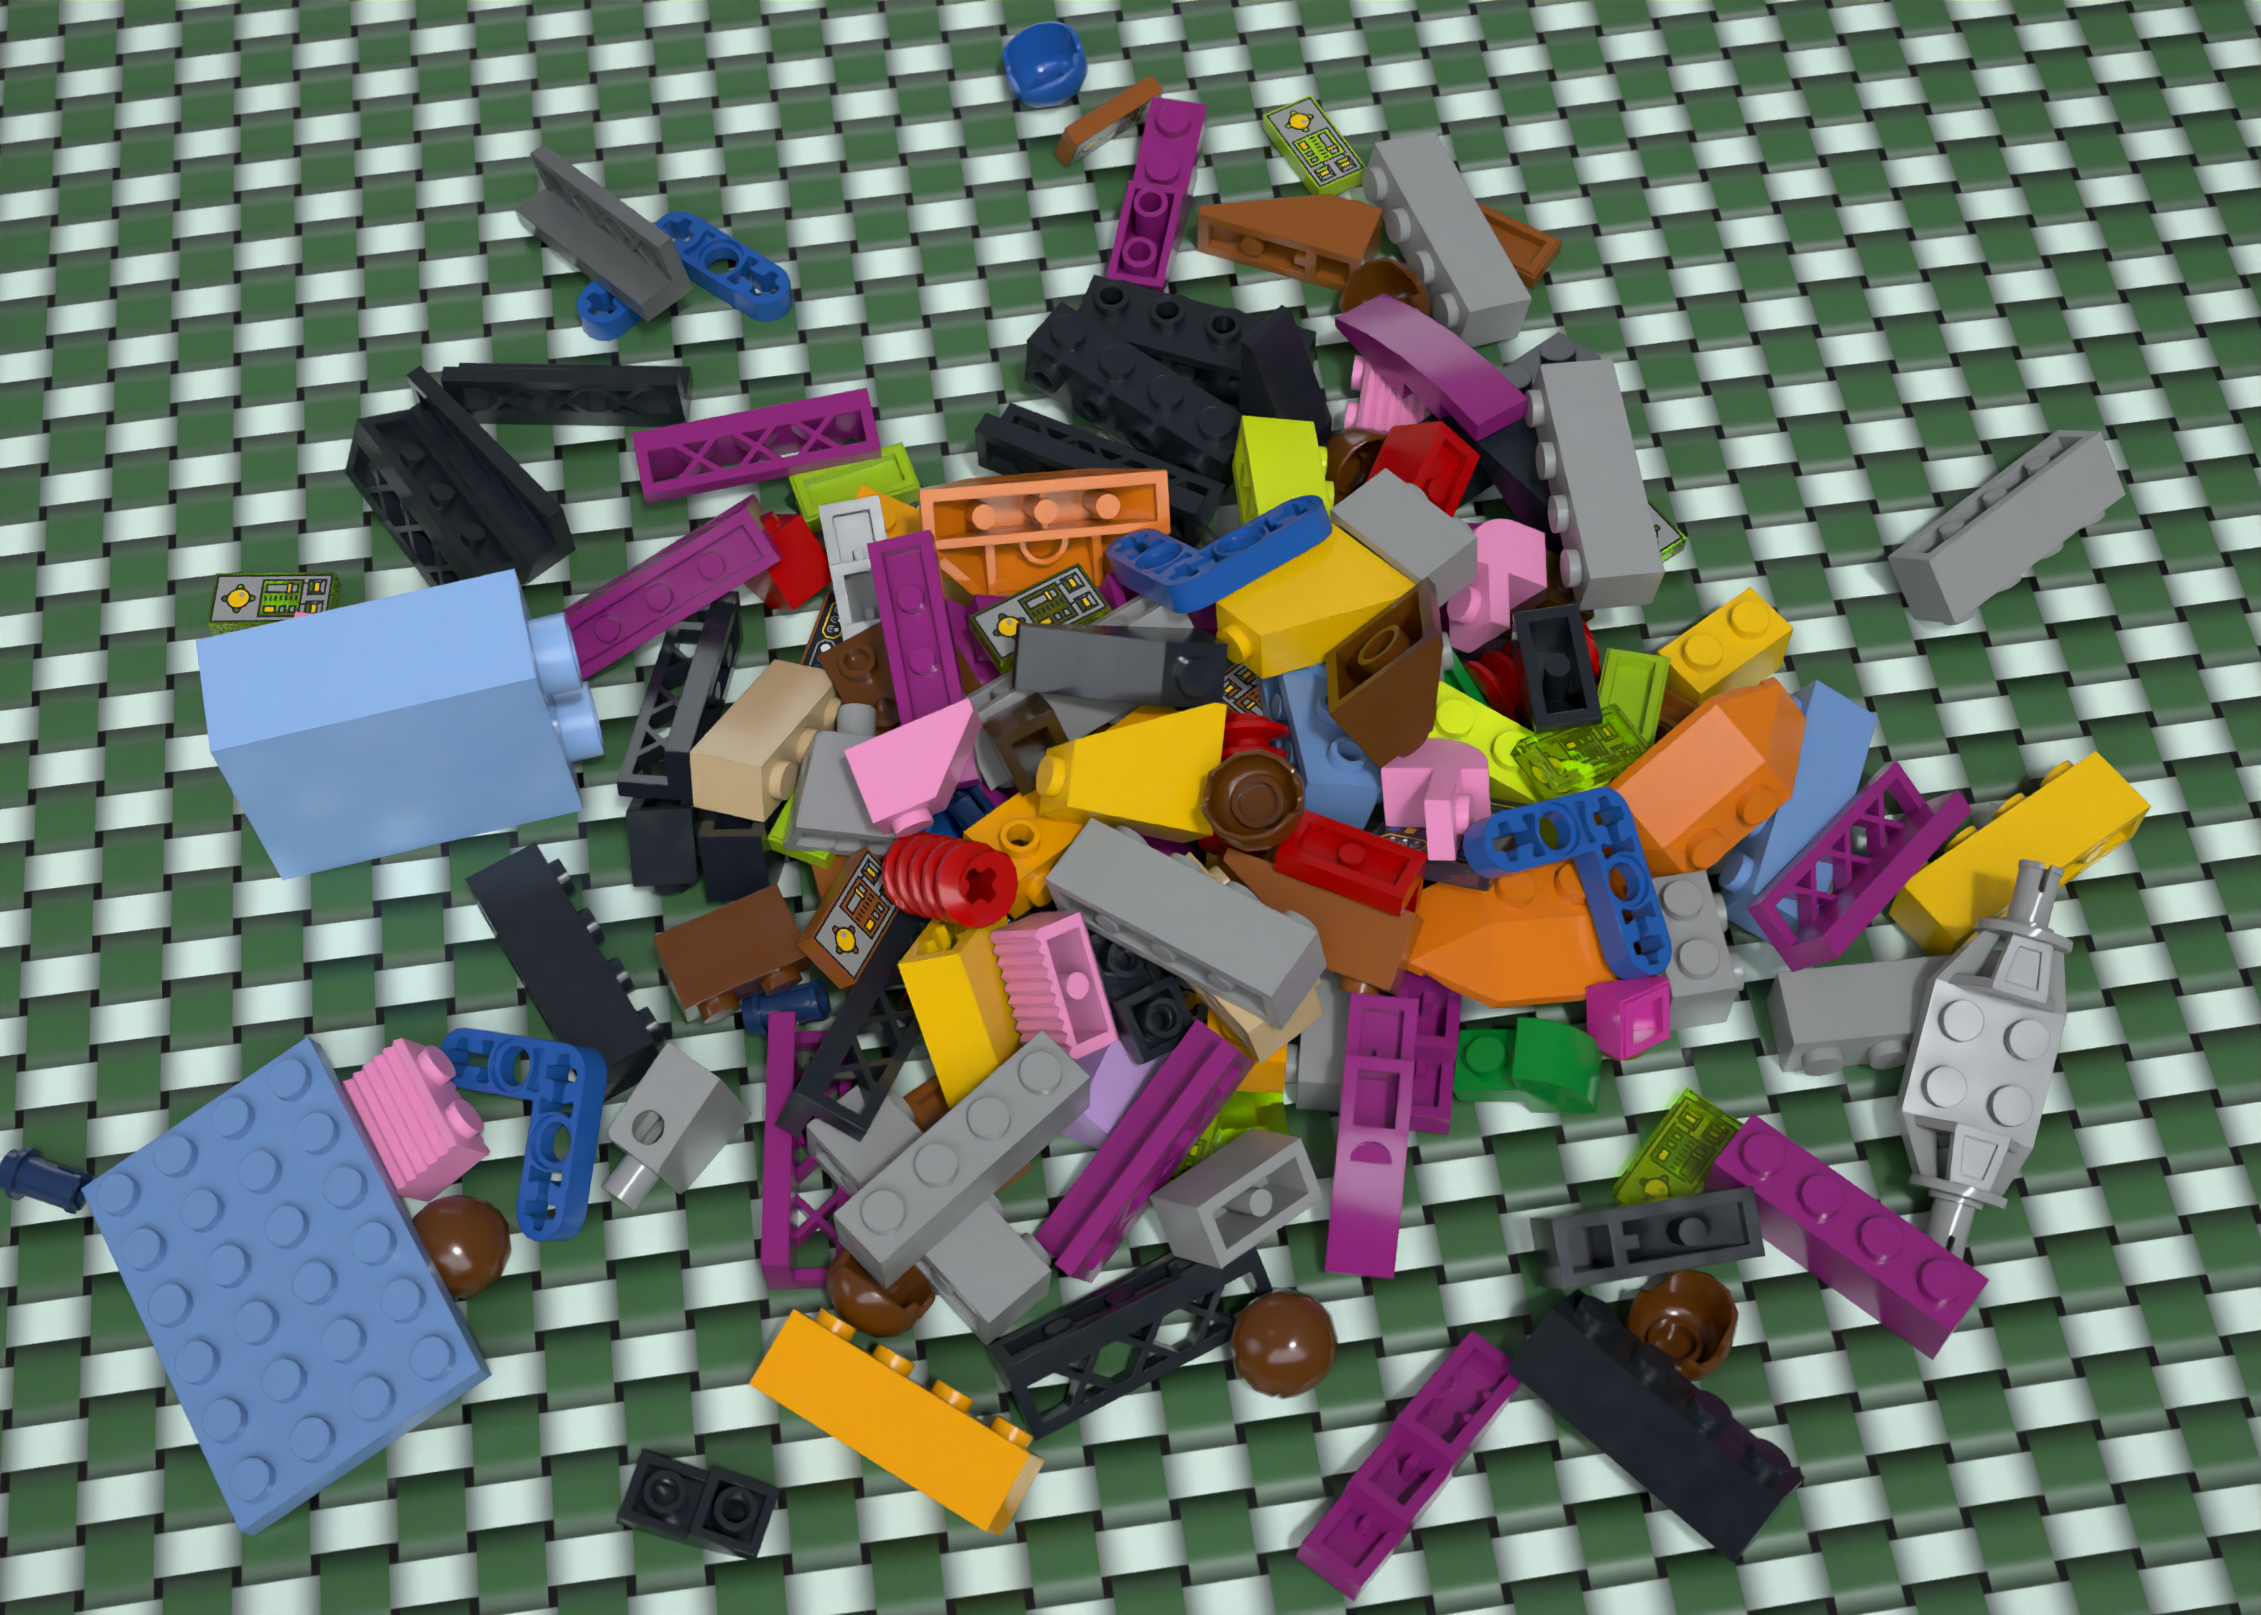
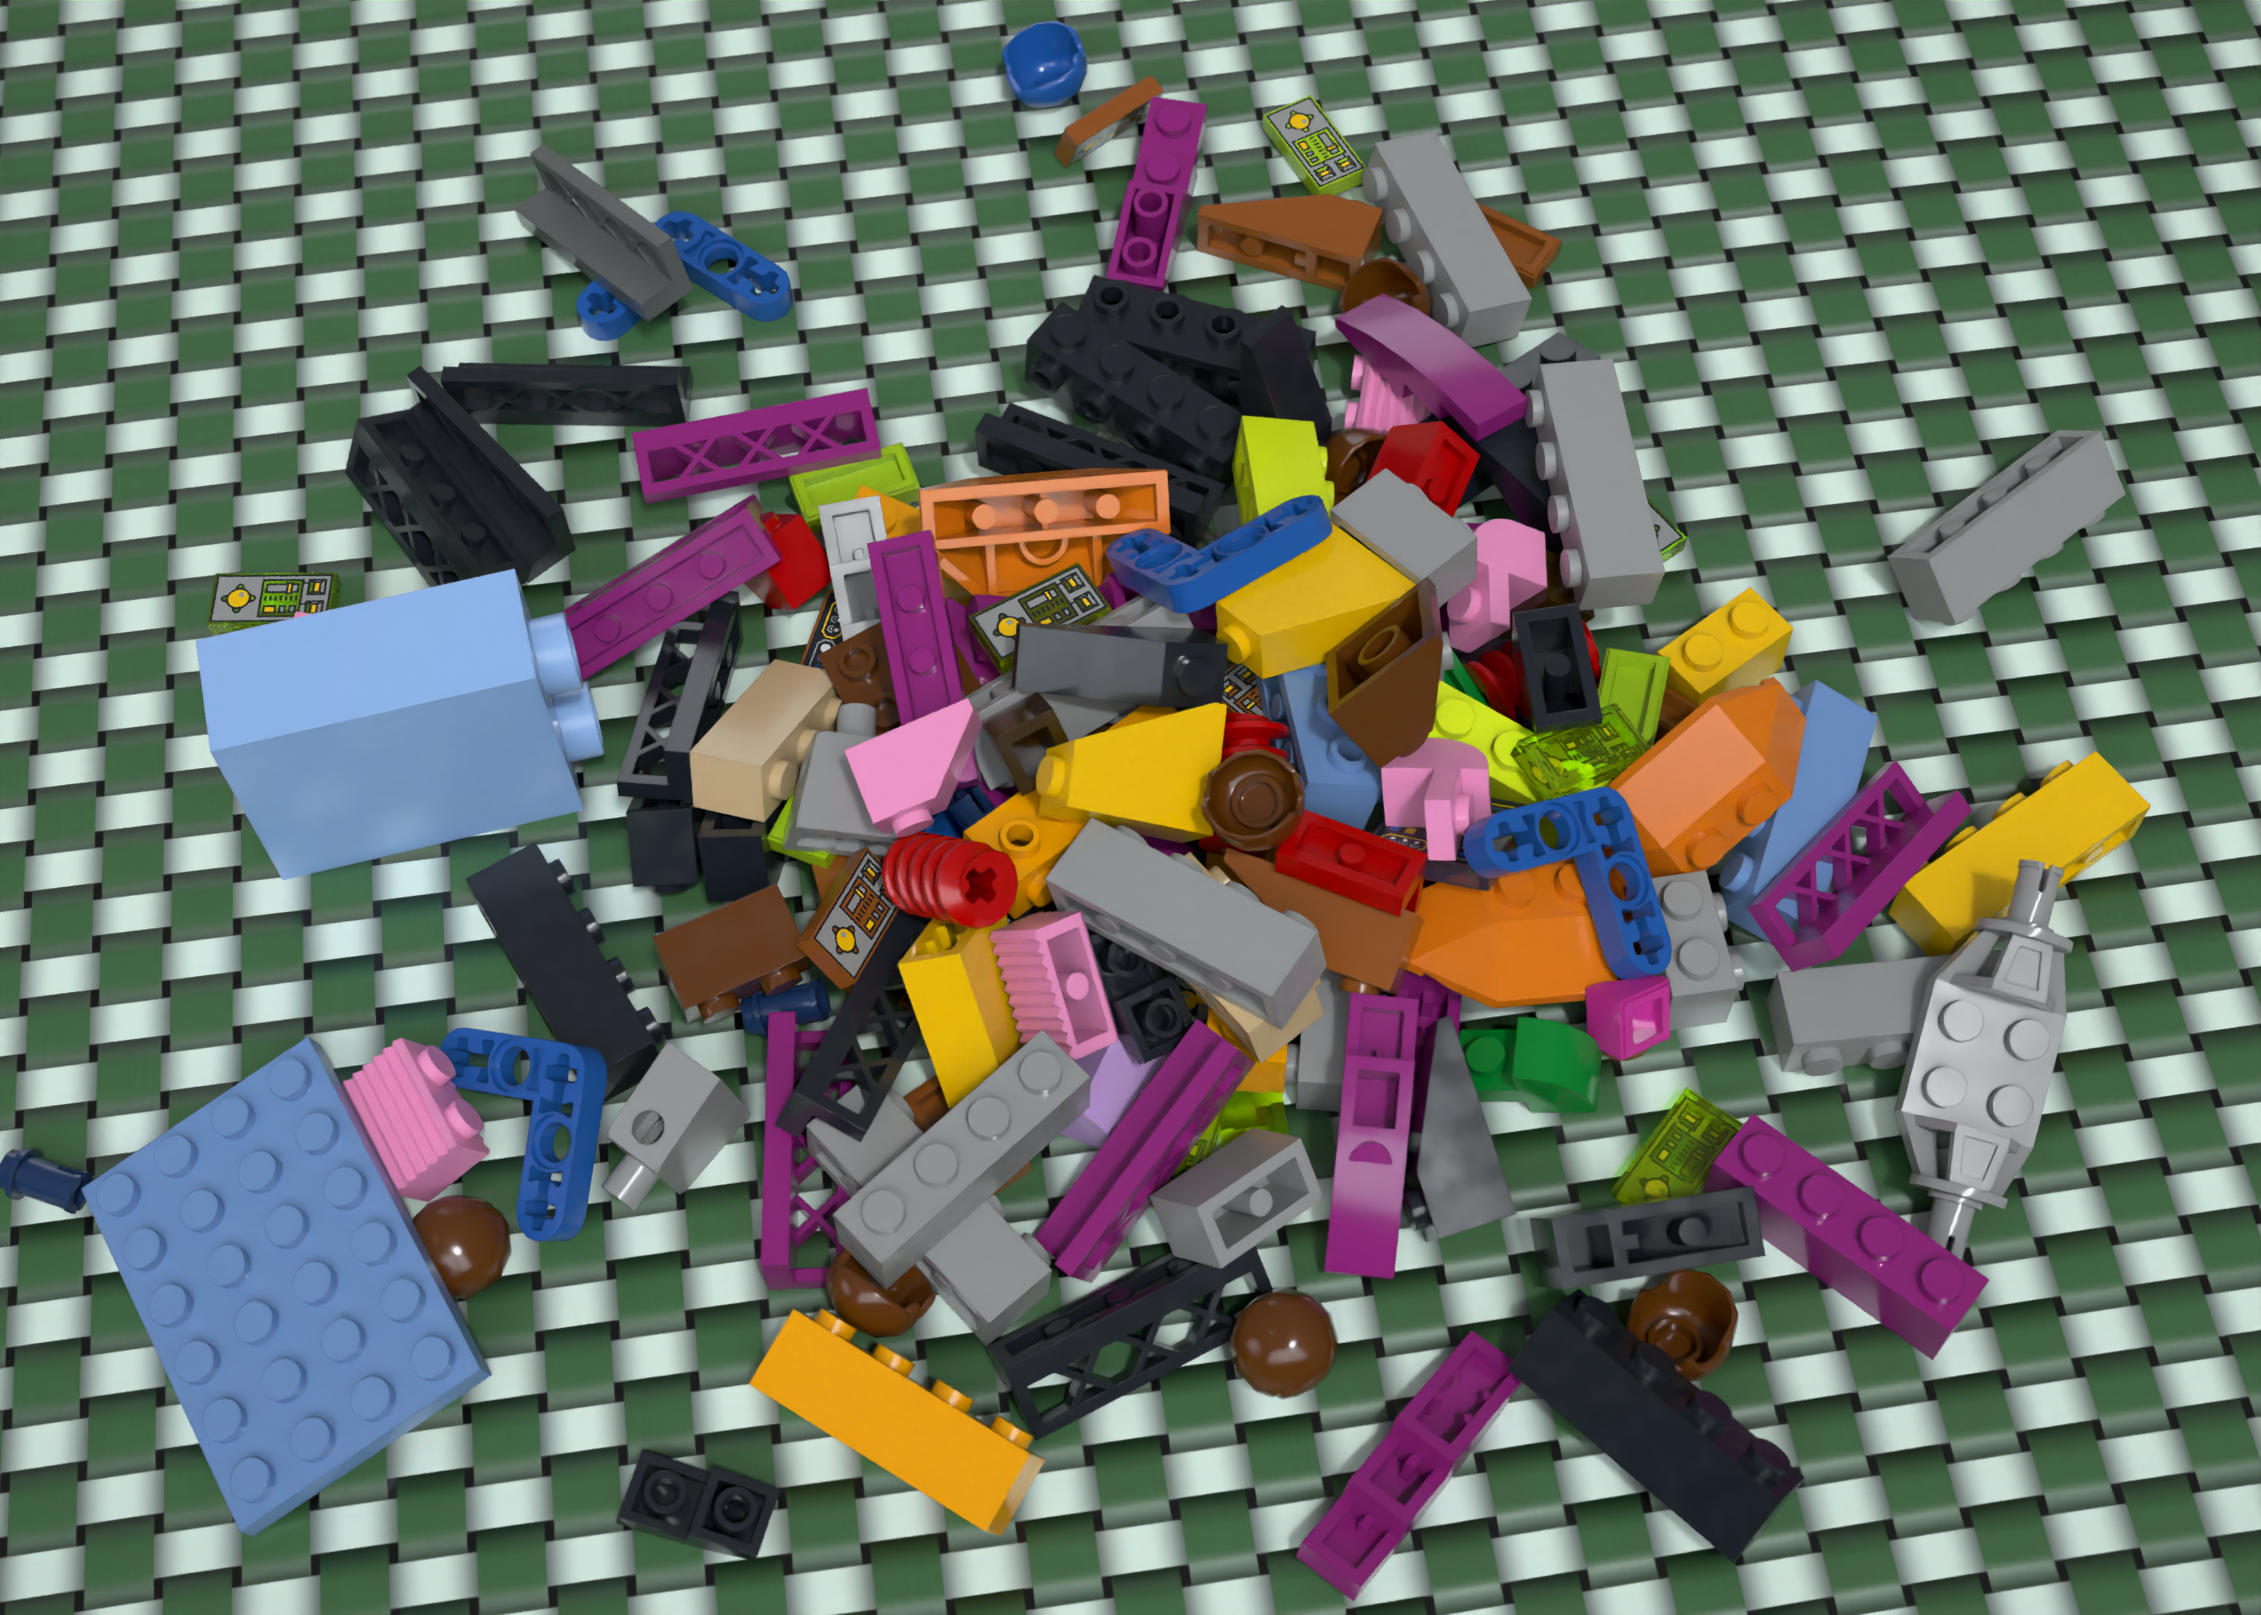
(1451, 1155): none -> slope

